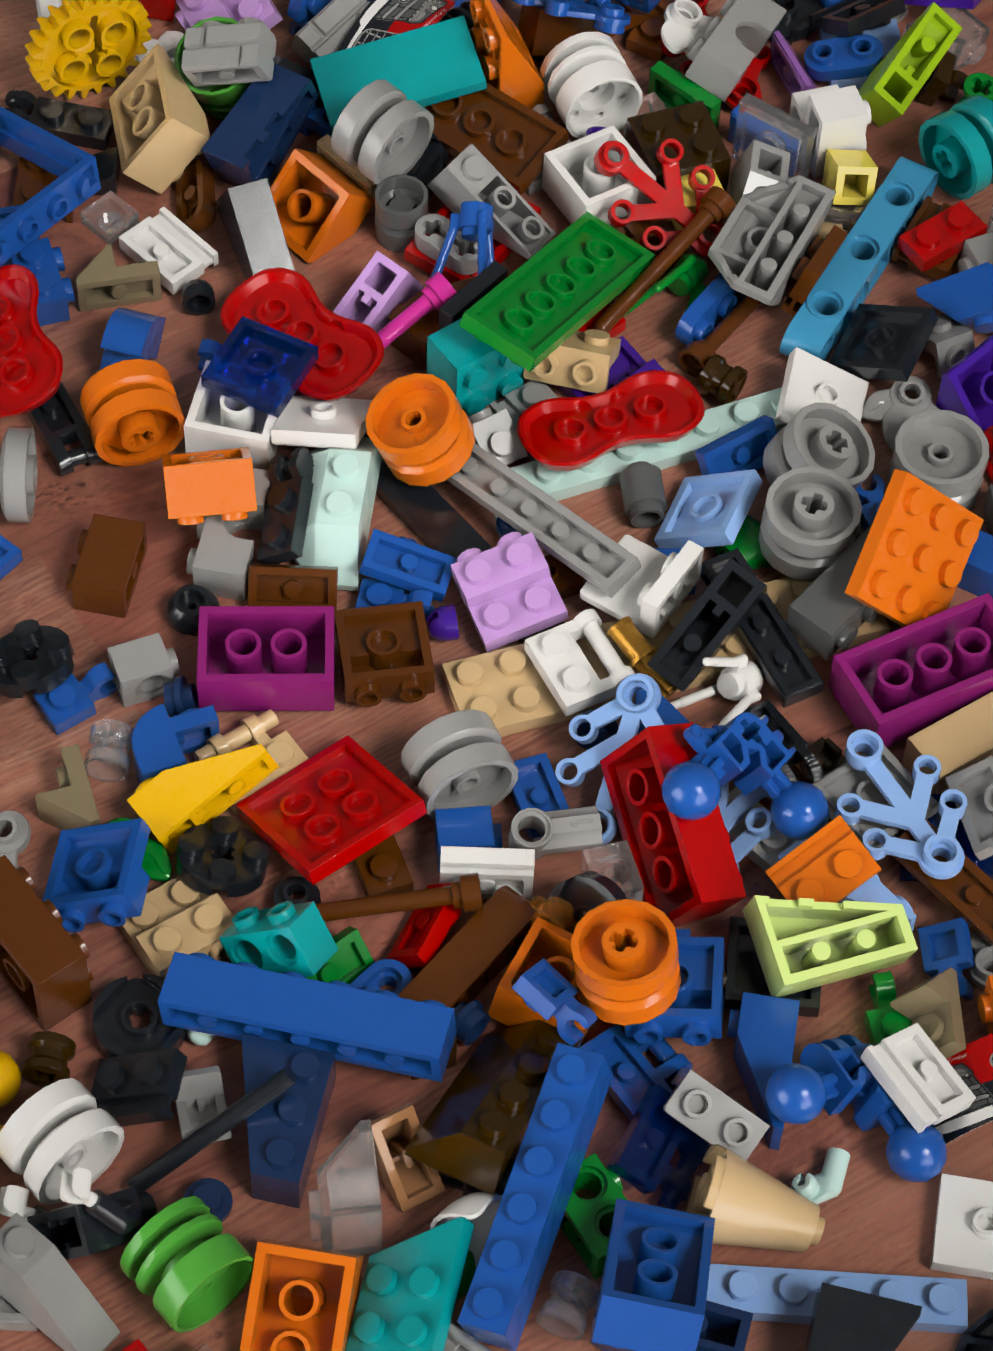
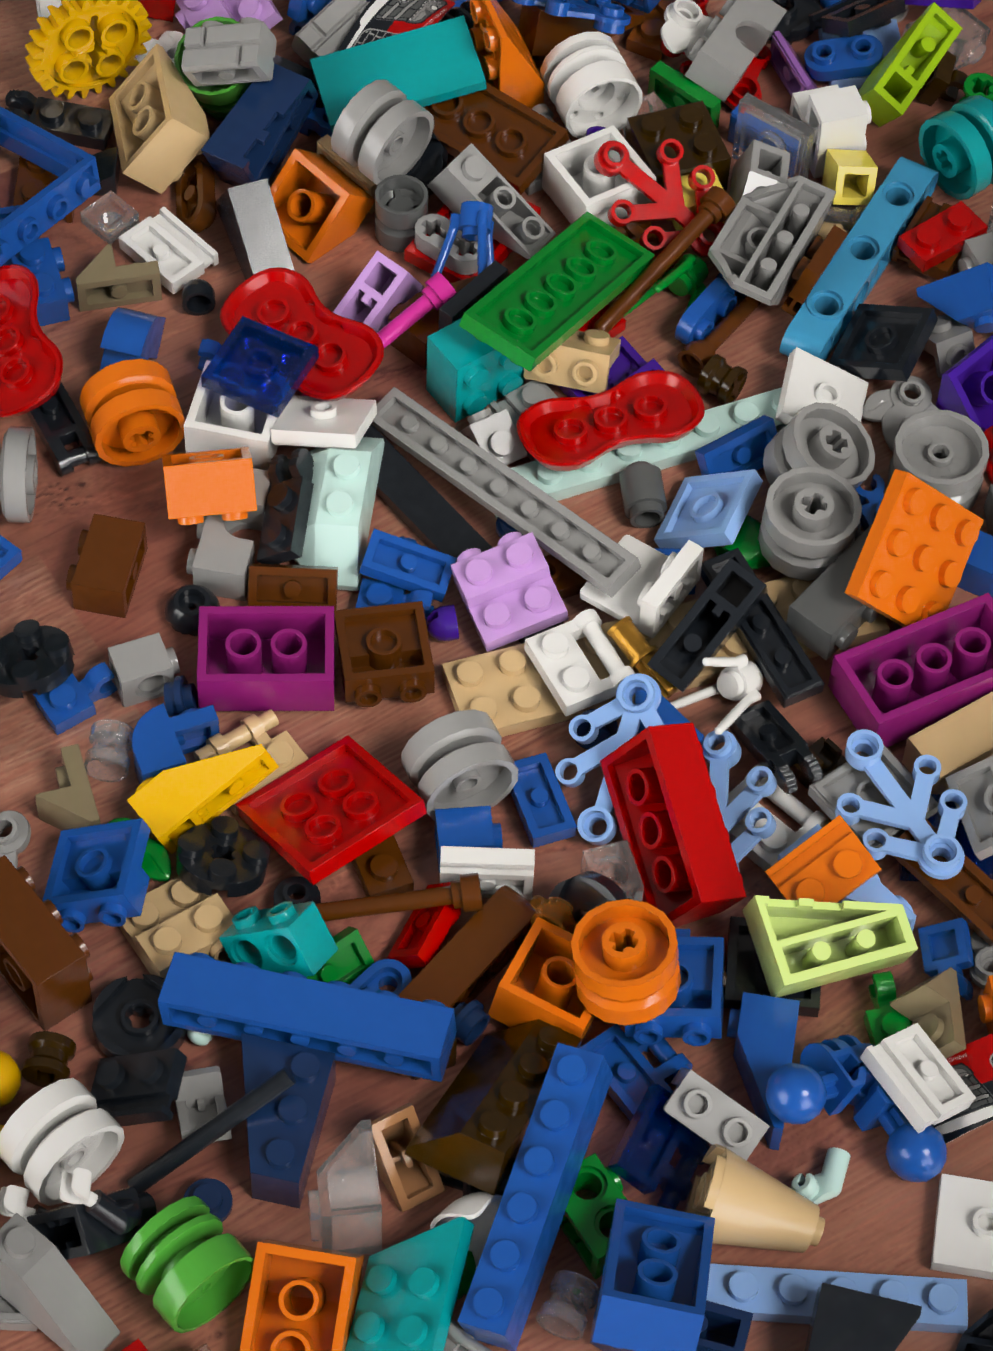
(420, 429): orange wheel -> none
(553, 995): blue plate -> none
(559, 830): light grey piece -> none
(753, 757): blue piece -> none

